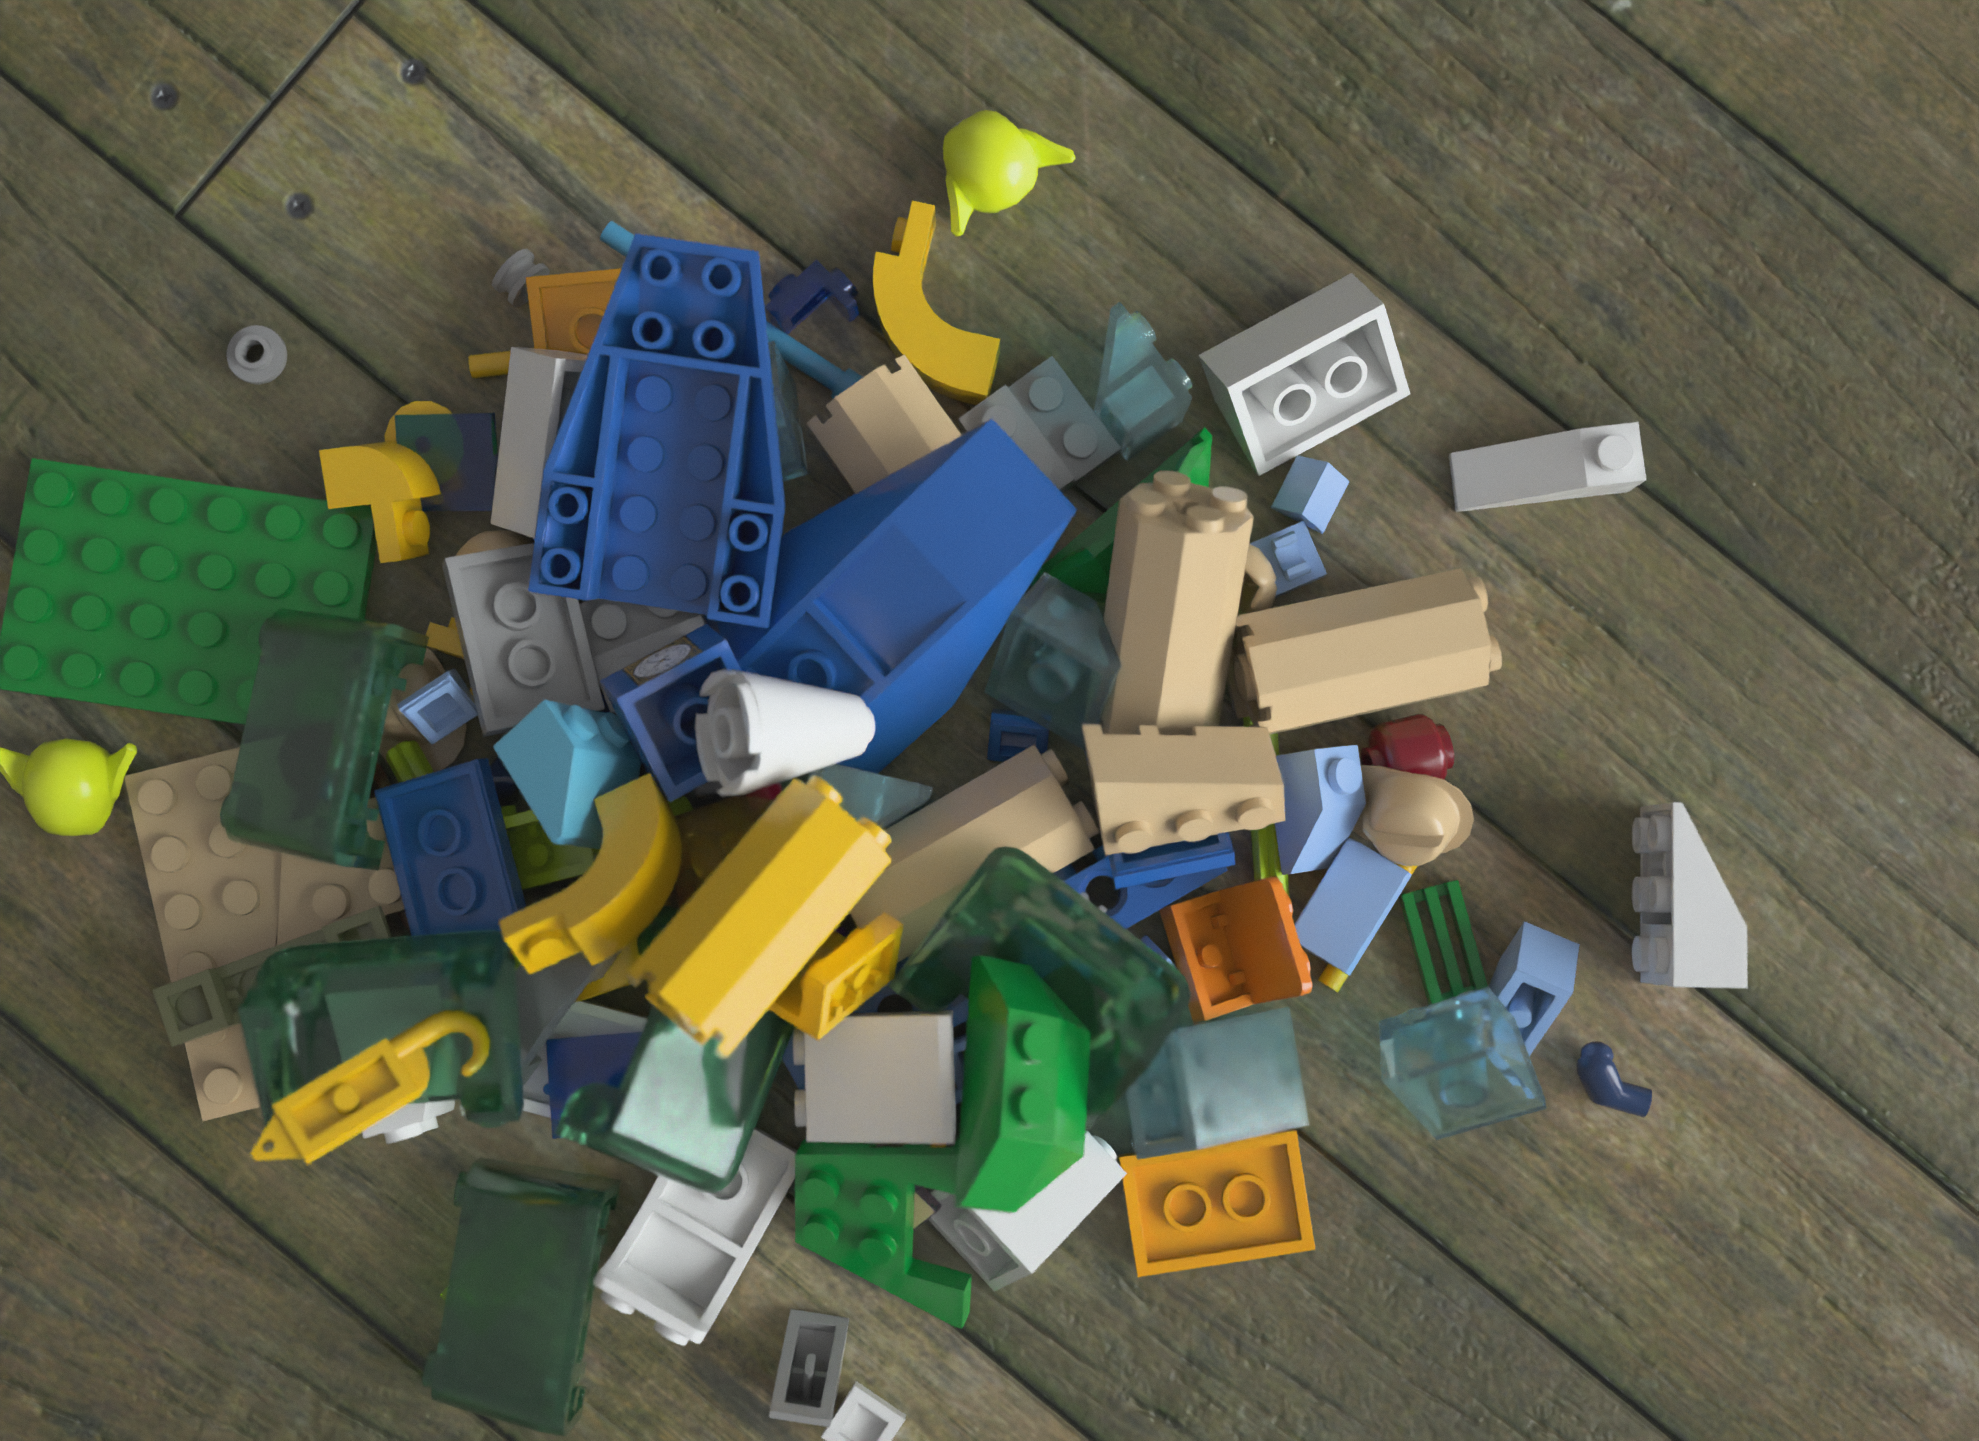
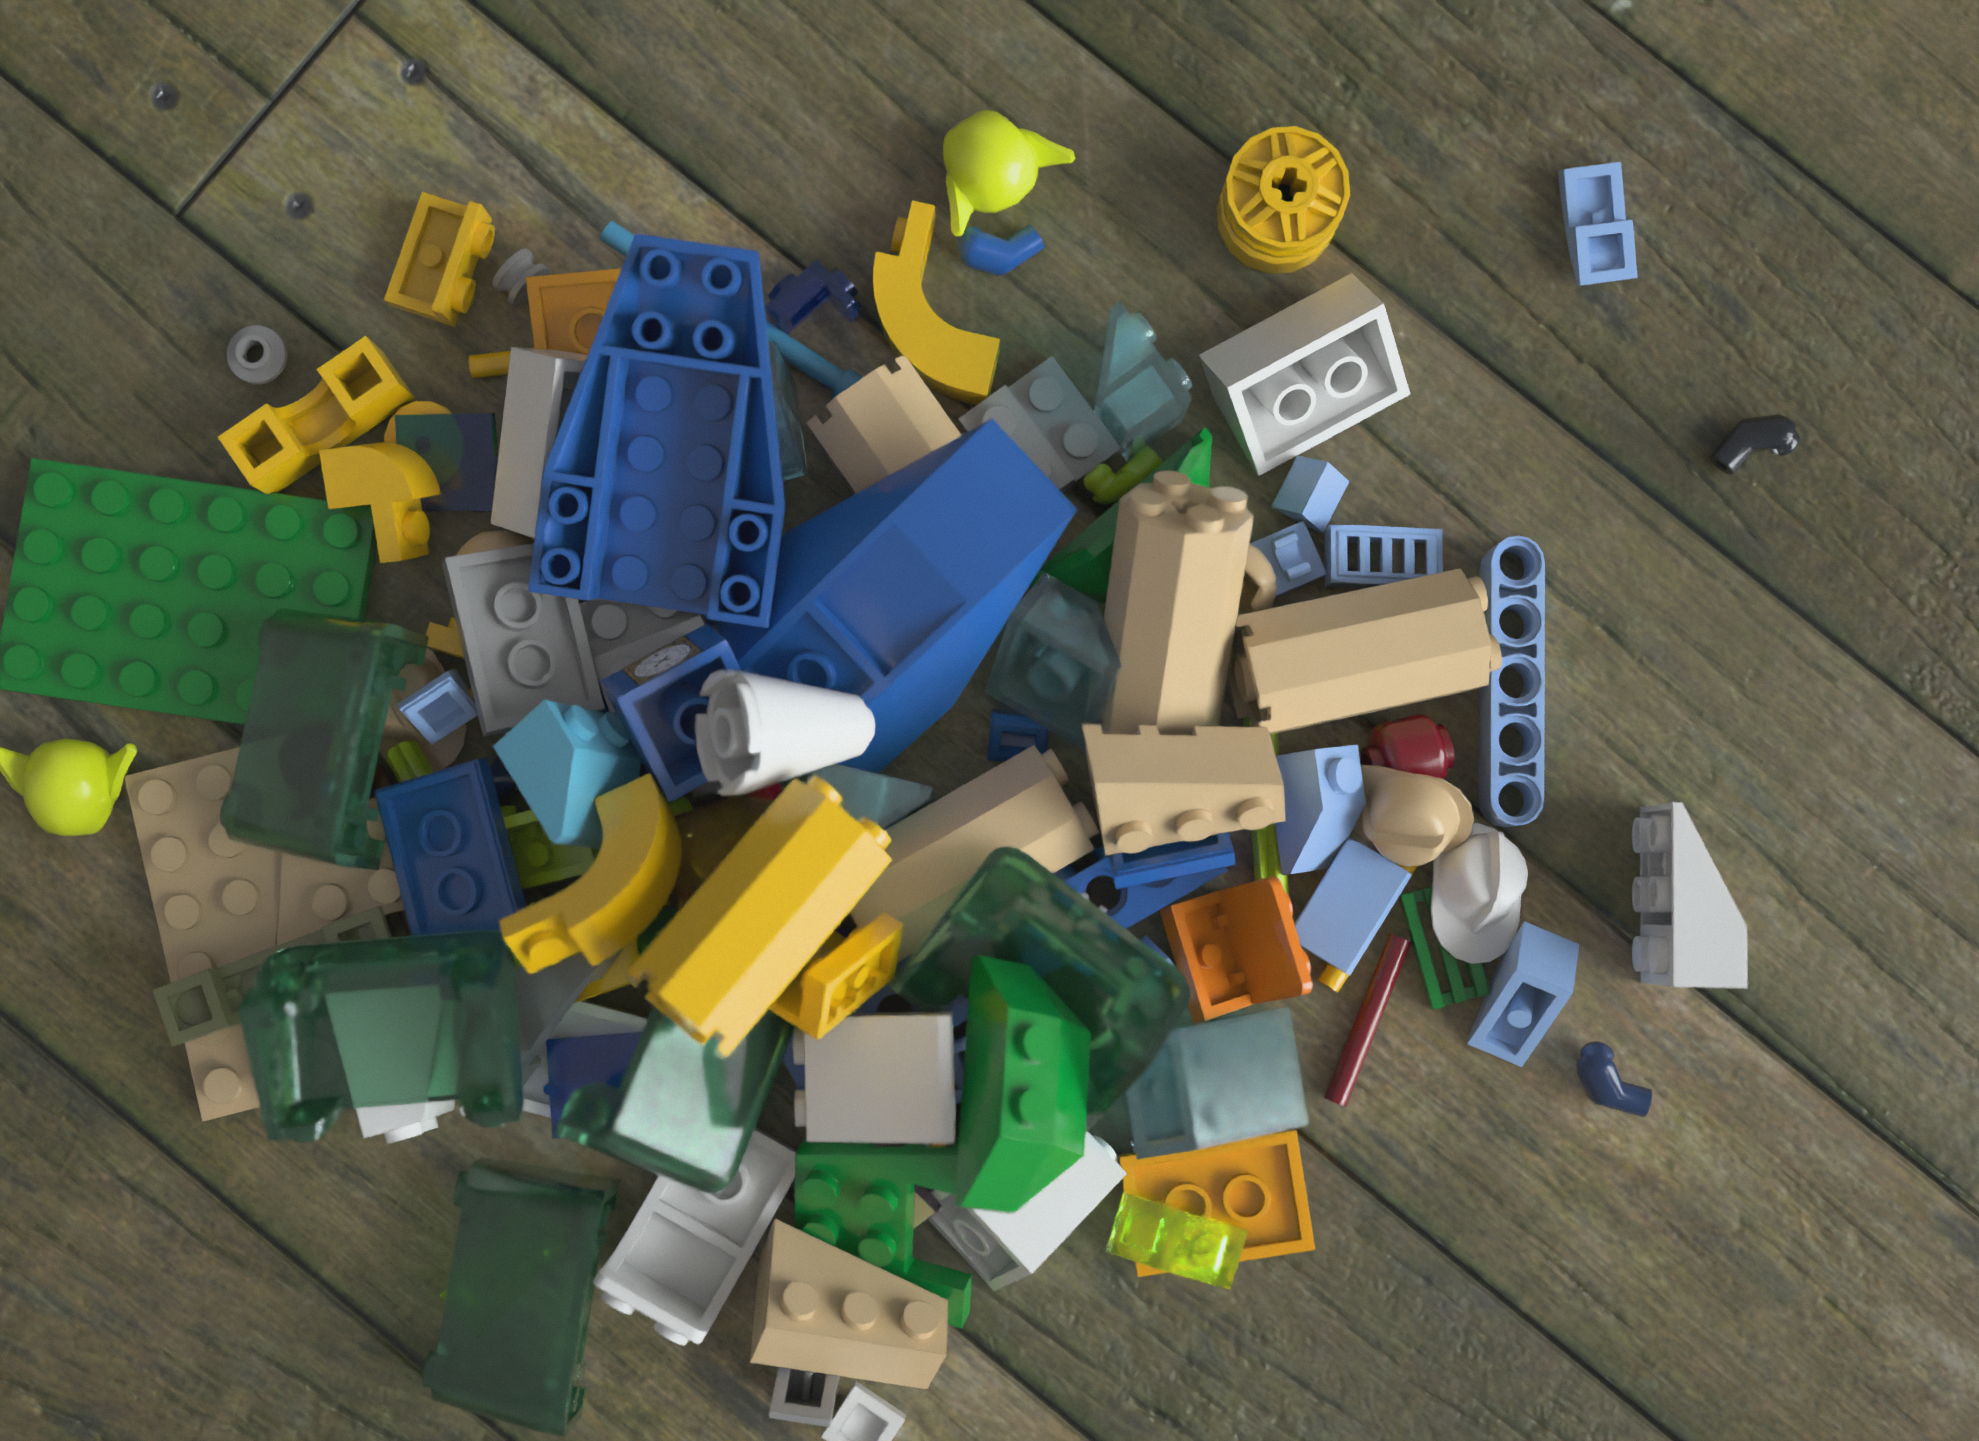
(284, 442): none -> yellow arch
(364, 1089): yellow plate -> none
(440, 259): none -> yellow bracket
(843, 1314): none -> tan wedge
(995, 254): none -> blue arm
(1111, 487): none -> lime arm
(1176, 1240): none -> clear neon green slope
(1278, 233): none -> yellow wheel
(1336, 554): none -> light blue slope
(1367, 1019): none -> dark red bar
(1459, 1064): clear light blue slope -> none
(1478, 895): none -> white piece
(1498, 709): none -> light blue beam
(1549, 468): white slope -> none
(1596, 224): none -> light blue slope
(1755, 433): none -> black arm

